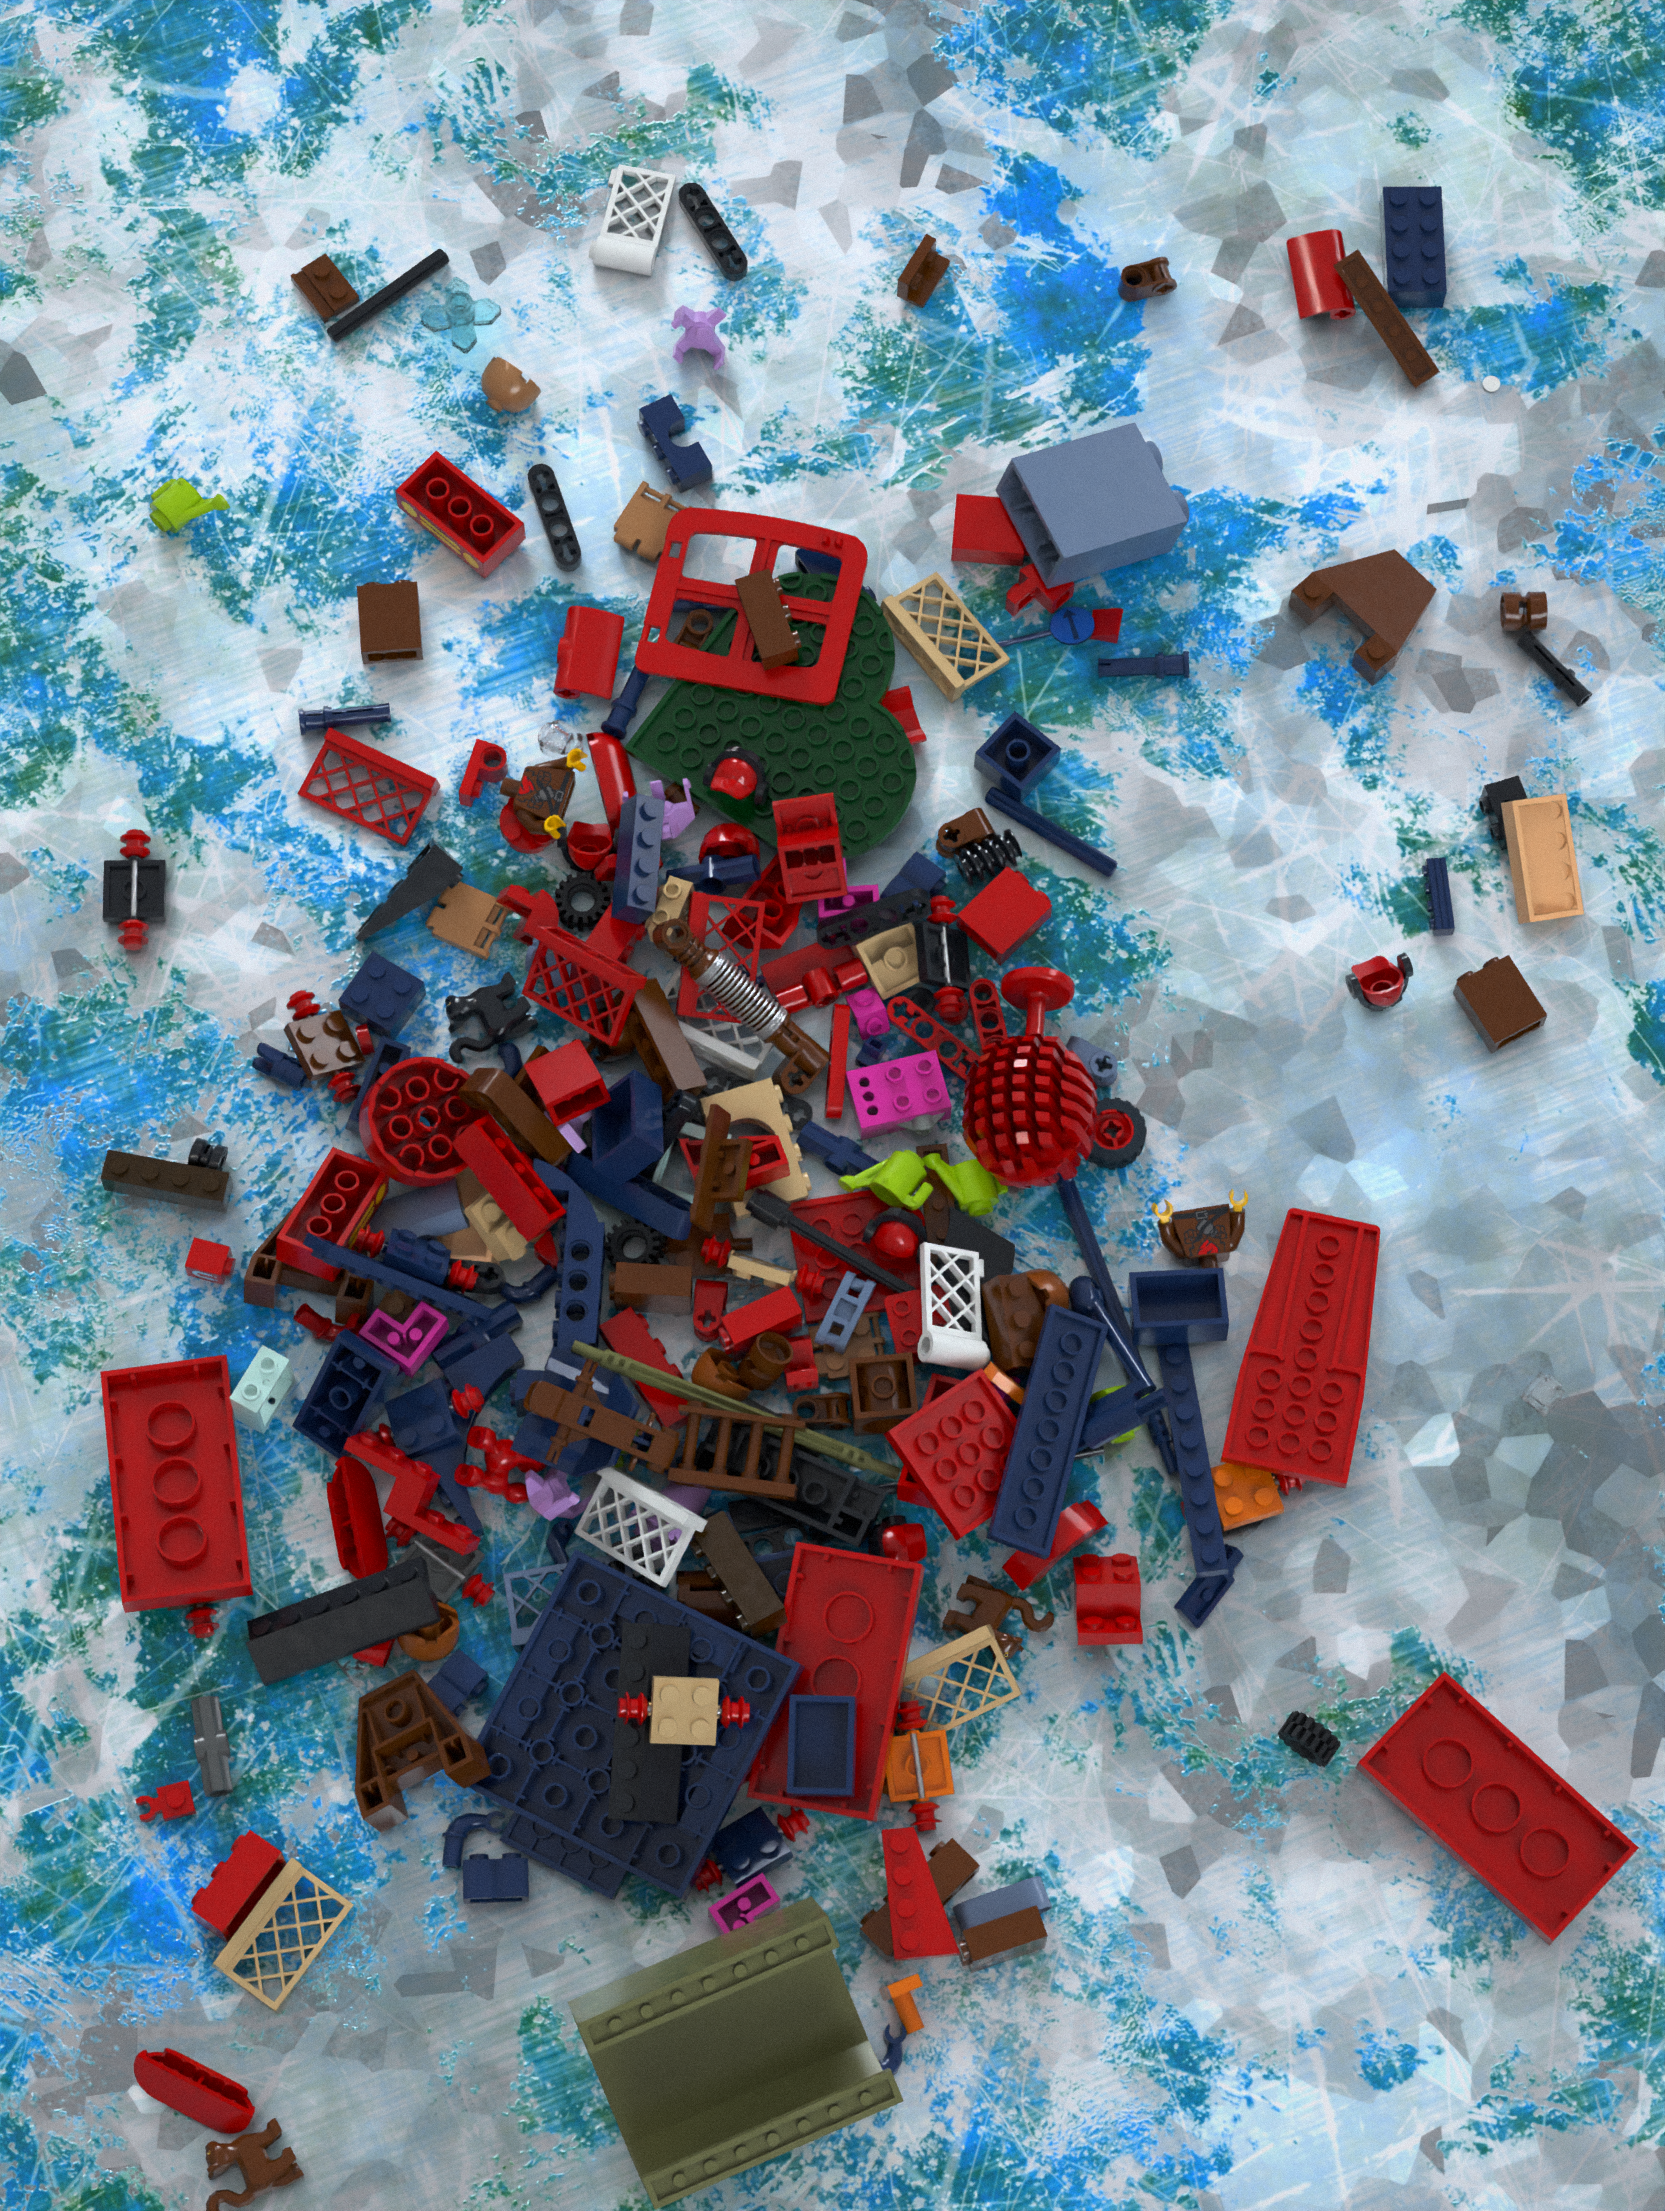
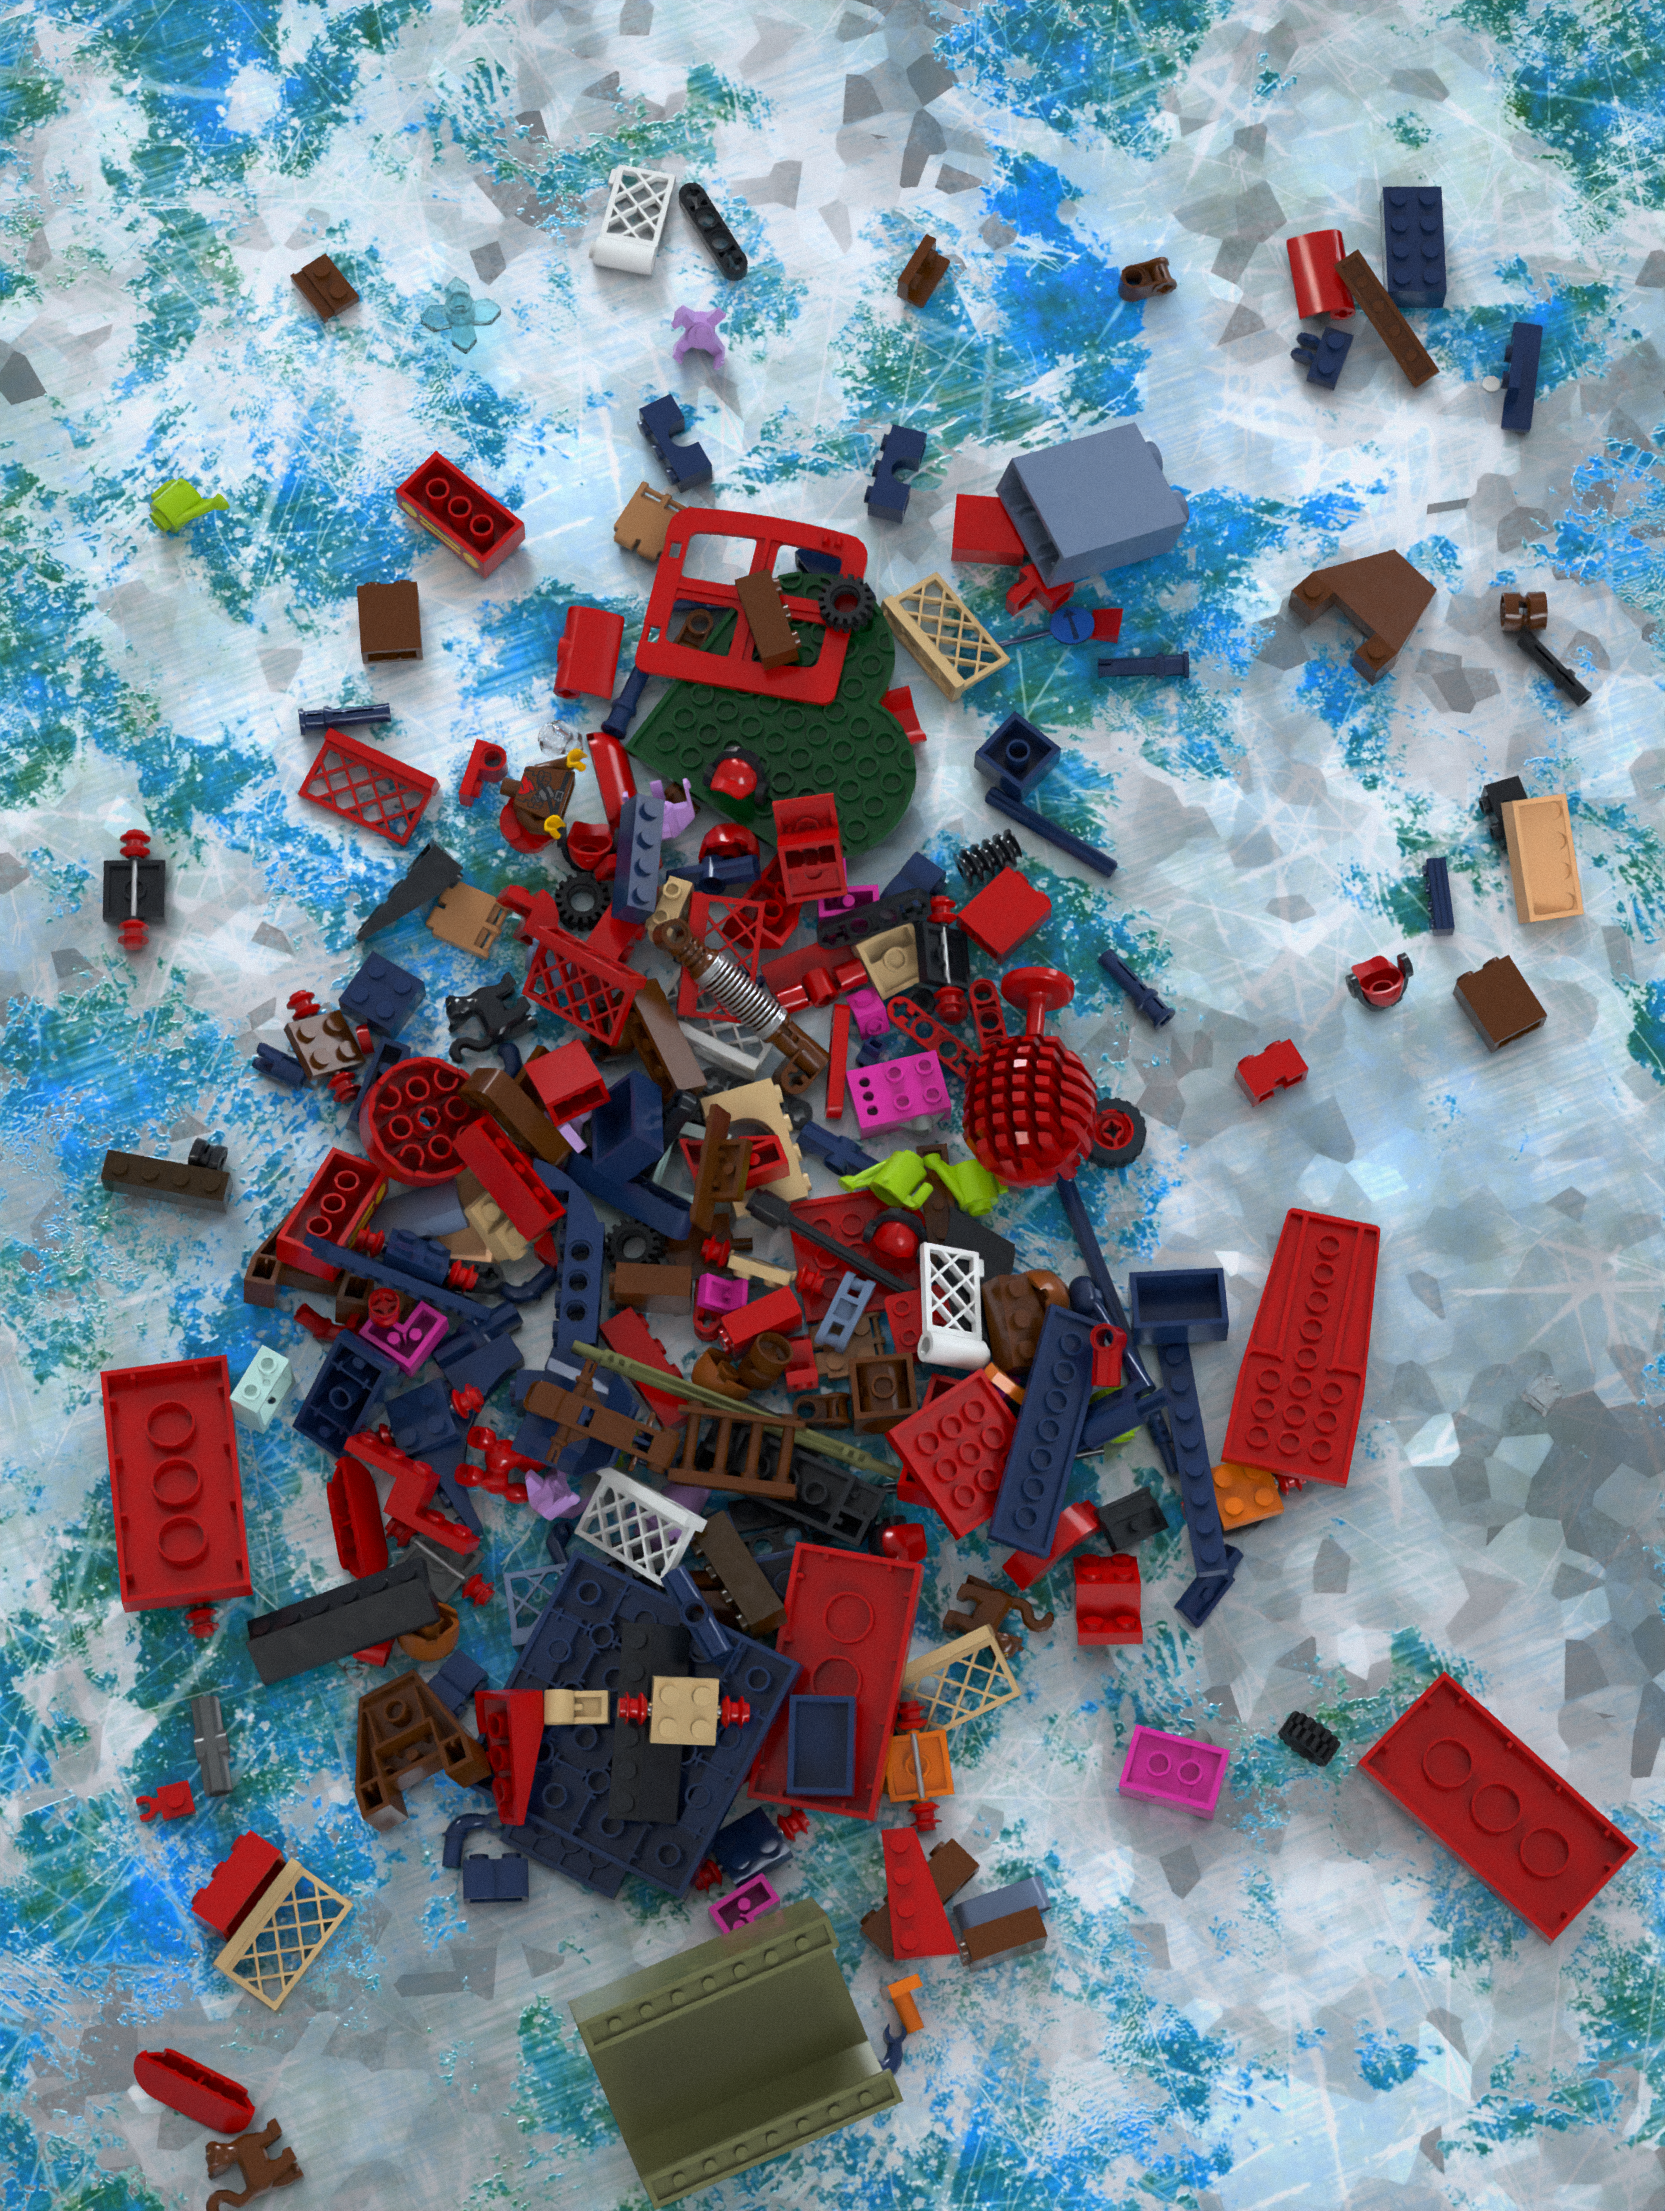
(209, 1261): red brick -> none
(383, 1301): none -> red wheel
(388, 295): black axle -> none
(507, 387): medium nougat cylinder -> none
(513, 1735): none -> red wedge
(555, 517): black beam -> none
(576, 1707): none -> tan plate
(706, 1631): none -> dark blue piece
(721, 1294): none -> dark pink bracket
(842, 587): none -> black tyre
(902, 451): none -> dark blue arch
(965, 830): reddish brown piece -> none
(1095, 1059): sand blue piece -> none
(1107, 1360): none -> red piece
(1131, 1519): none -> black plate
(1145, 998): none -> dark blue pin
(1175, 1770): none -> dark pink piece
(1202, 1234): reddish brown torso -> none
(1269, 1070): none -> red brick
(1329, 356): none -> dark blue hinge
(1520, 377): none -> dark blue bracket

